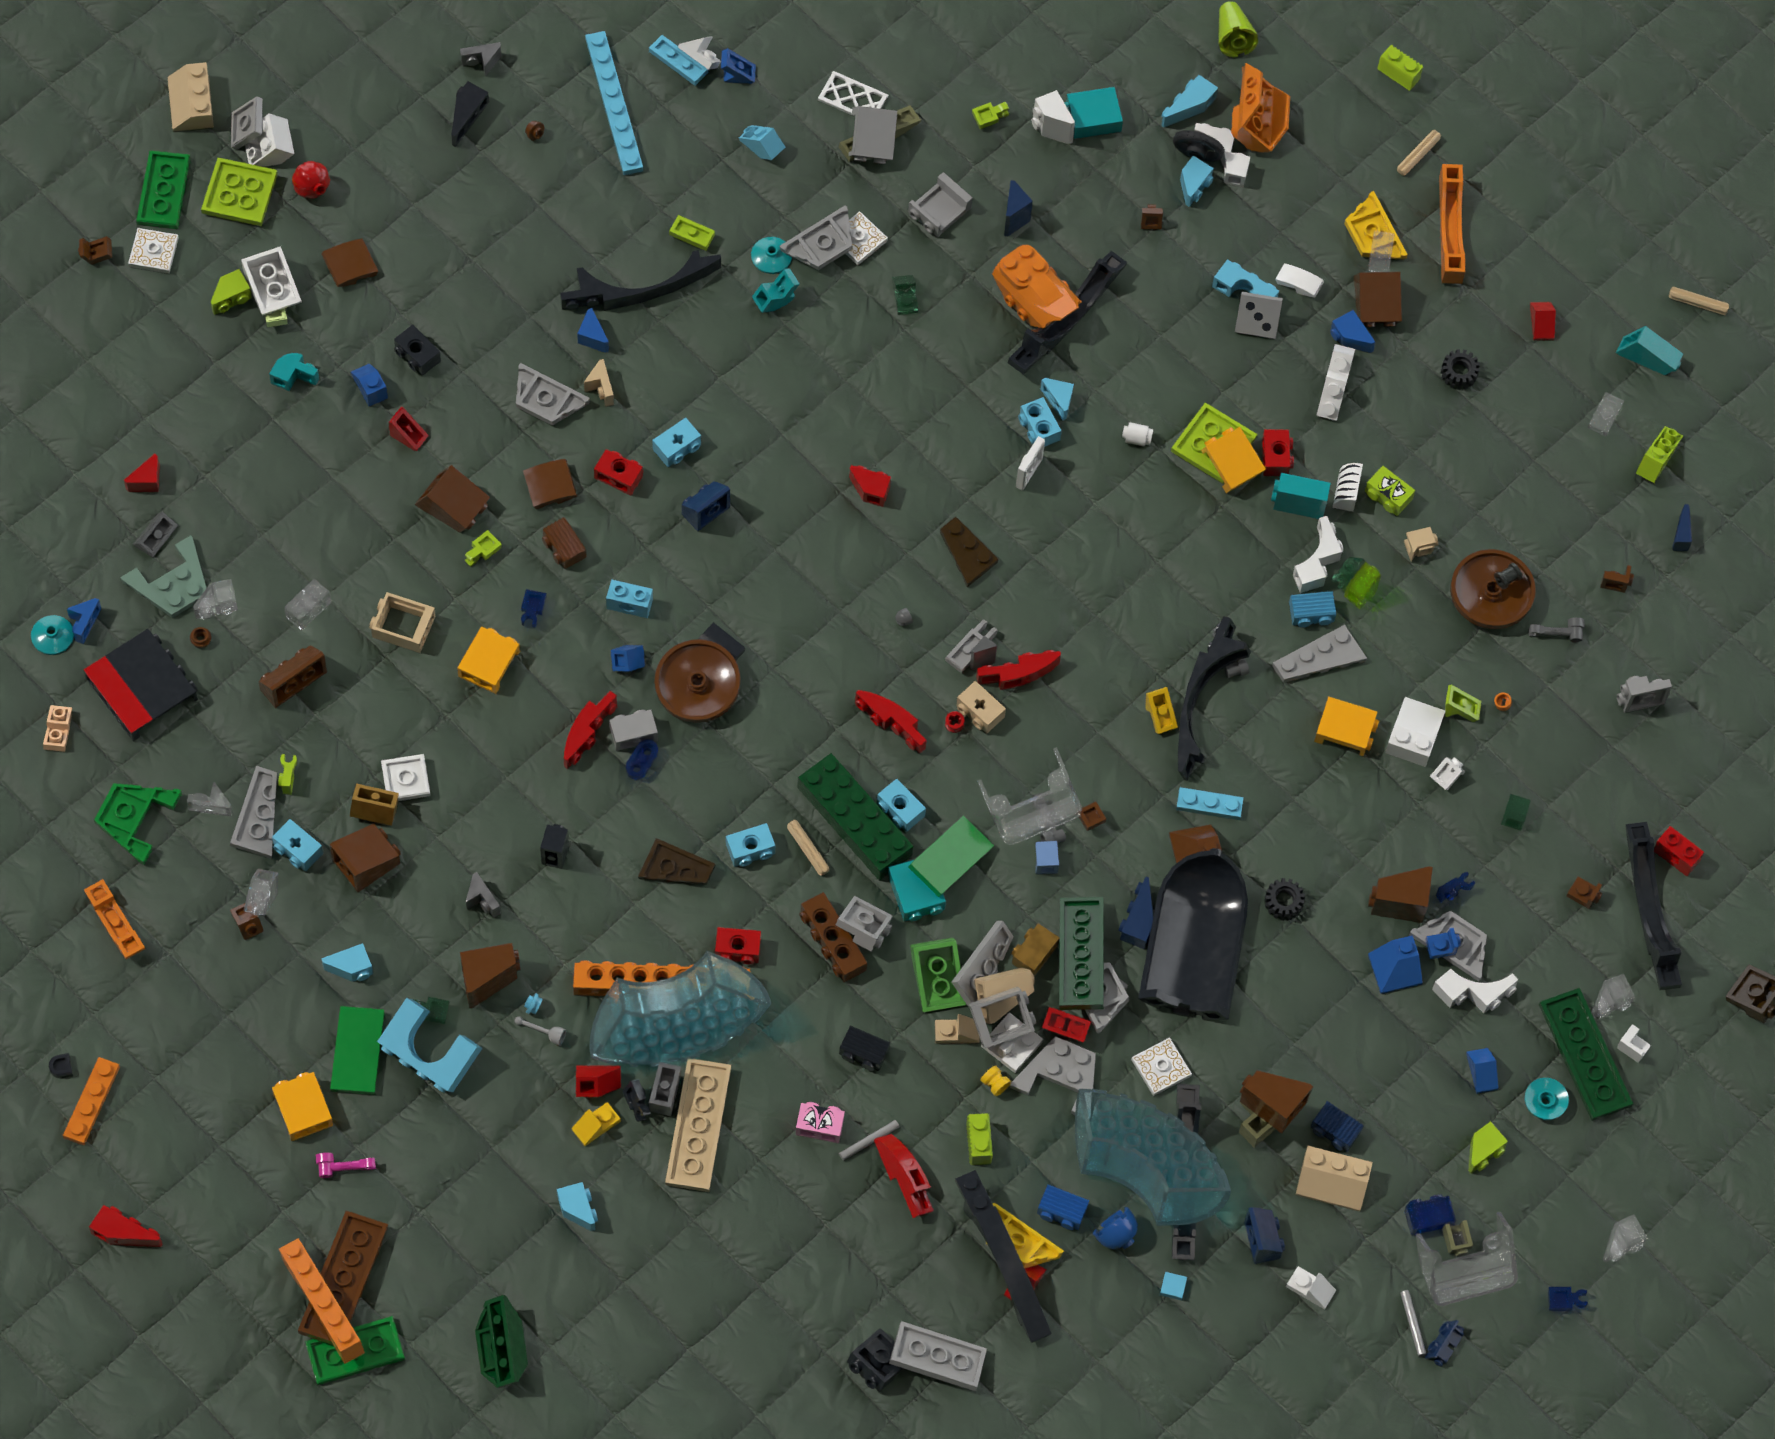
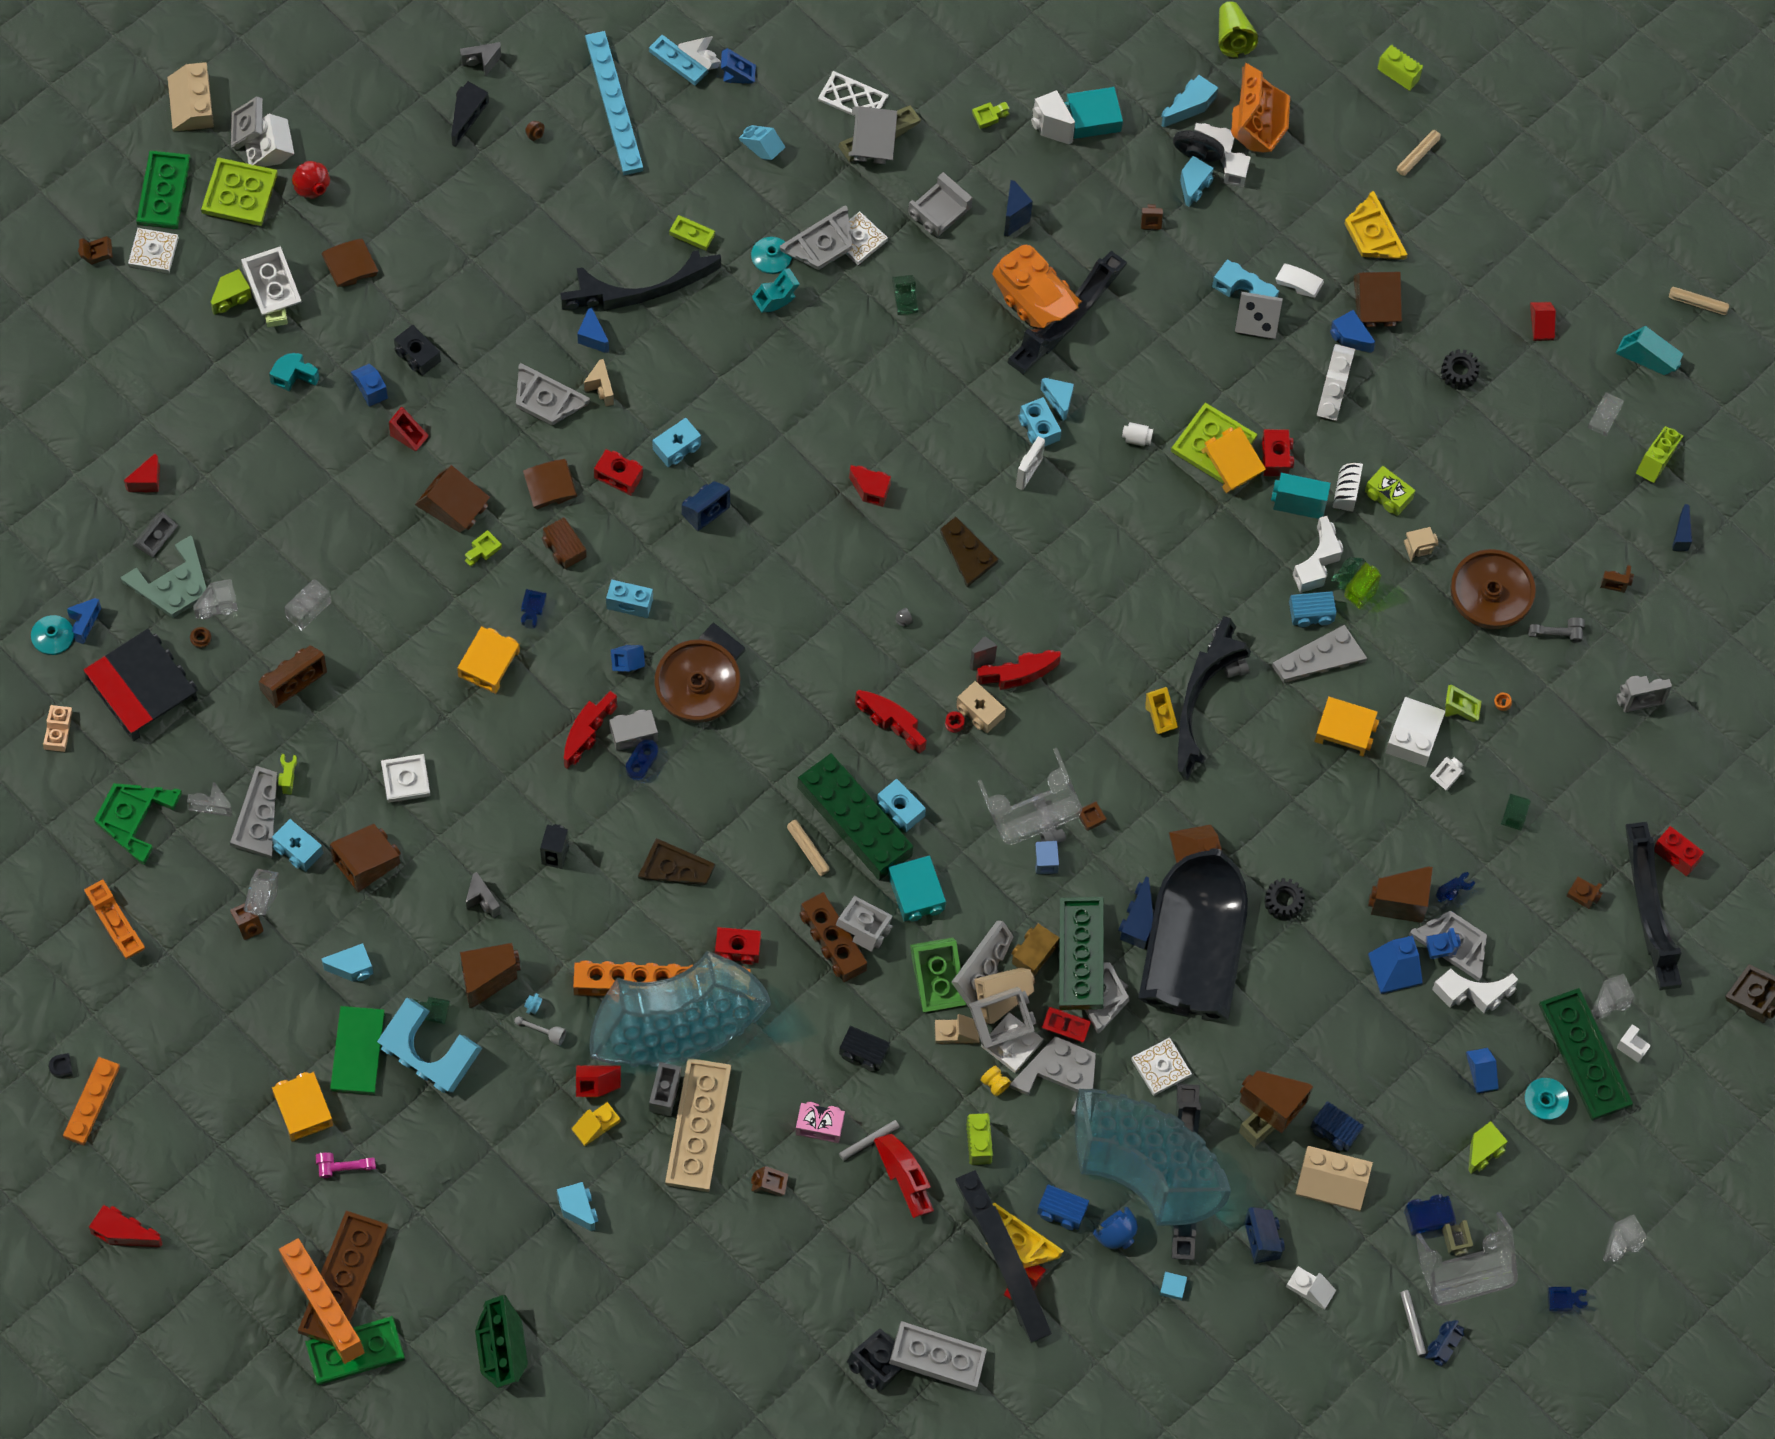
(374, 804): pearl gold brick -> none
(424, 611): tan window -> none
(635, 1098): black plate -> none
(758, 836): medium azure brick -> none
(769, 1180): none -> reddish brown bracket
(951, 856): green tile -> none
(961, 654): light grey hinge -> none
(1209, 803): medium azure plate -> none
(1381, 251): clear plate -> none
(1451, 224): orange arch -> none
(1508, 575): pearl dark grey bush -> none

